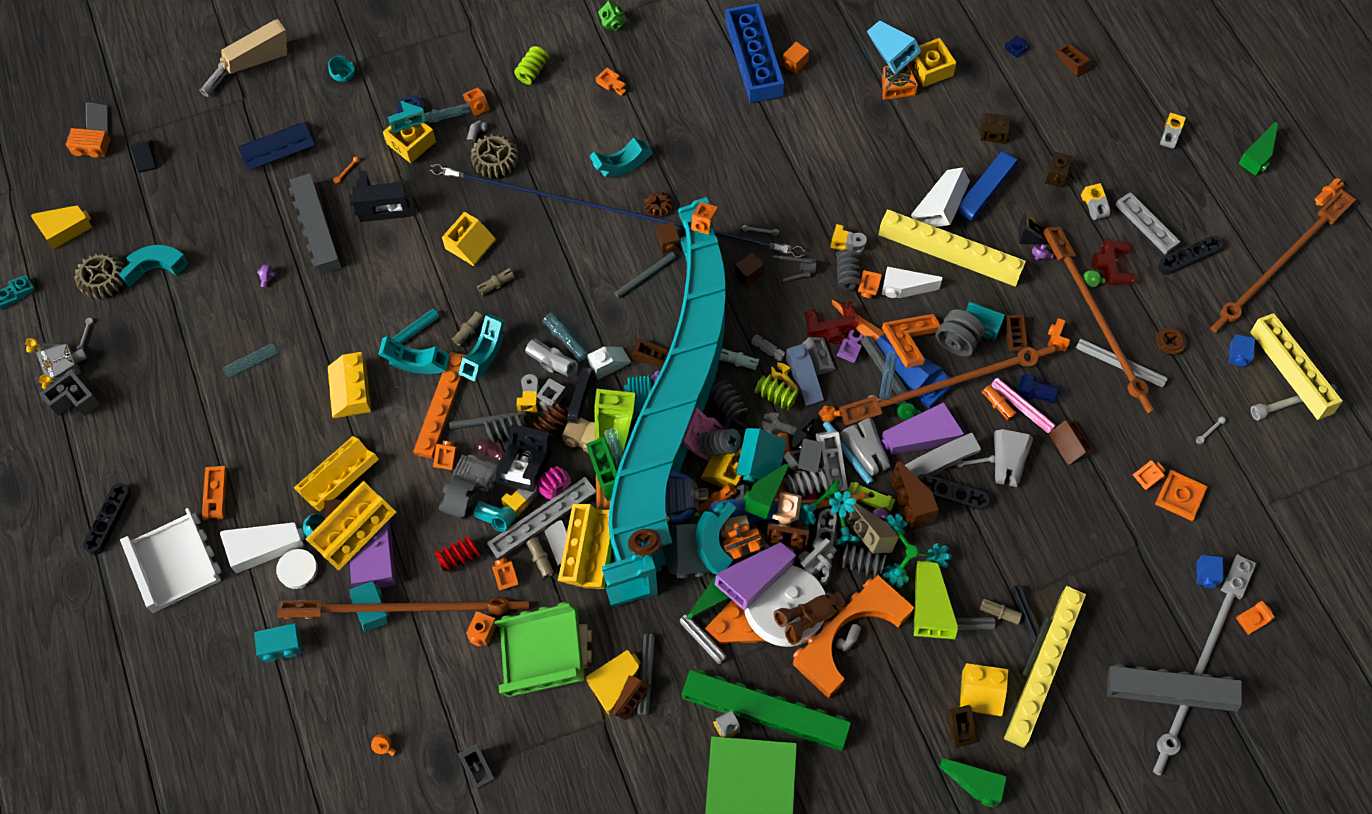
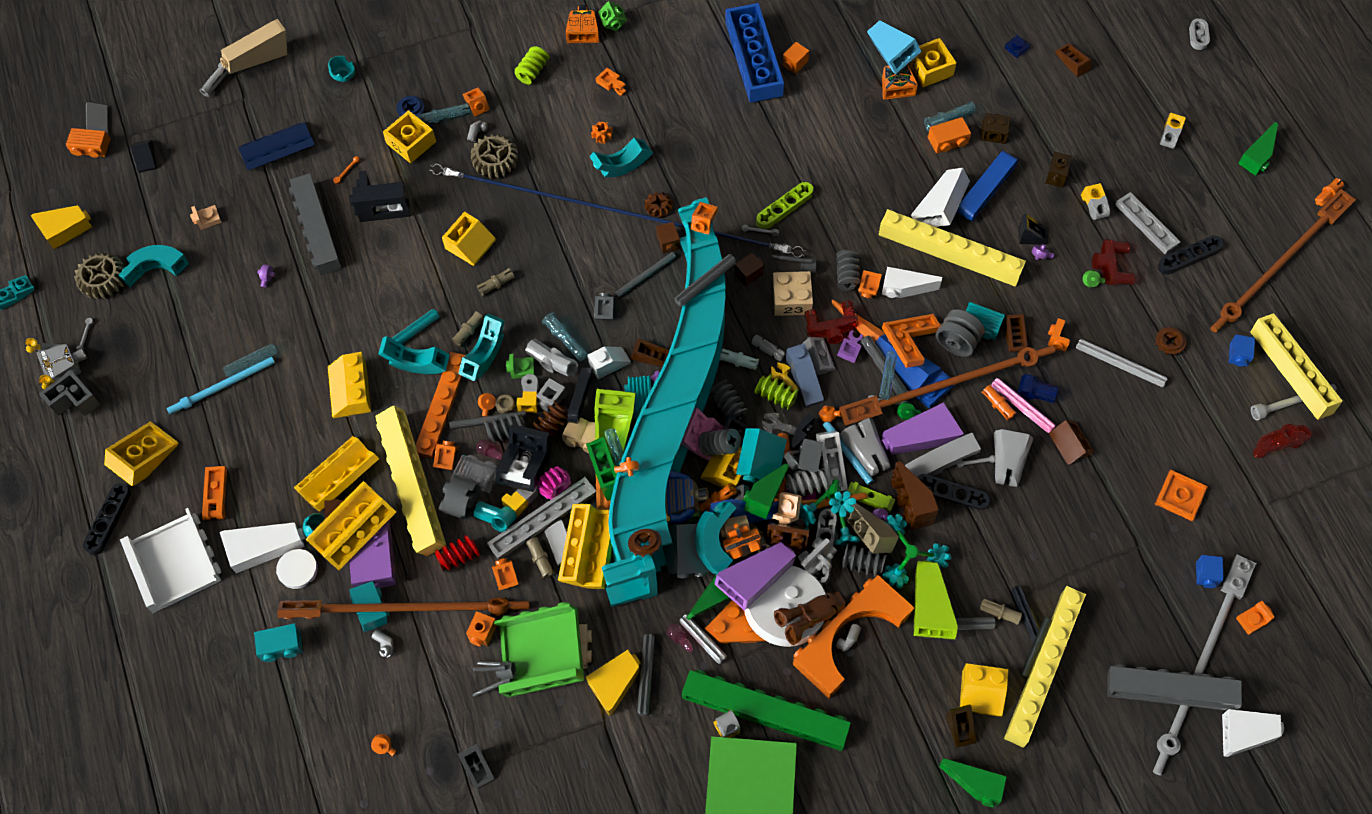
(139, 453): none -> yellow slope
(187, 402): none -> medium azure bar
(205, 217): none -> light nougat bracket
(385, 641): none -> light grey arm
(410, 481): none -> light yellow brick
(411, 116): teal slope -> none
(486, 402): none -> orange piece
(504, 670): none -> dark grey plant
(505, 404): none -> dark tan tile
(520, 366): none -> bright green bracket
(582, 26): none -> orange torso
(601, 132): none -> orange gear
(604, 306): none -> dark grey bracket
(627, 467): none -> orange piece
(630, 697): reddish brown slope -> none
(676, 633): none -> clear pink bar
(705, 280): none -> dark grey axle
(784, 205): none -> lime beam
(792, 293): none -> tan brick
(847, 240): leg -> none
(949, 135): none -> orange brick
(955, 113): none -> clear light blue pin
(1064, 252): dark orange bar -> none
(1149, 474): orange bracket -> none
(1199, 38): none -> light grey plate
(1200, 439): light grey hinge -> none
(1249, 730): none -> white slope
(1277, 440): none -> clear red connector

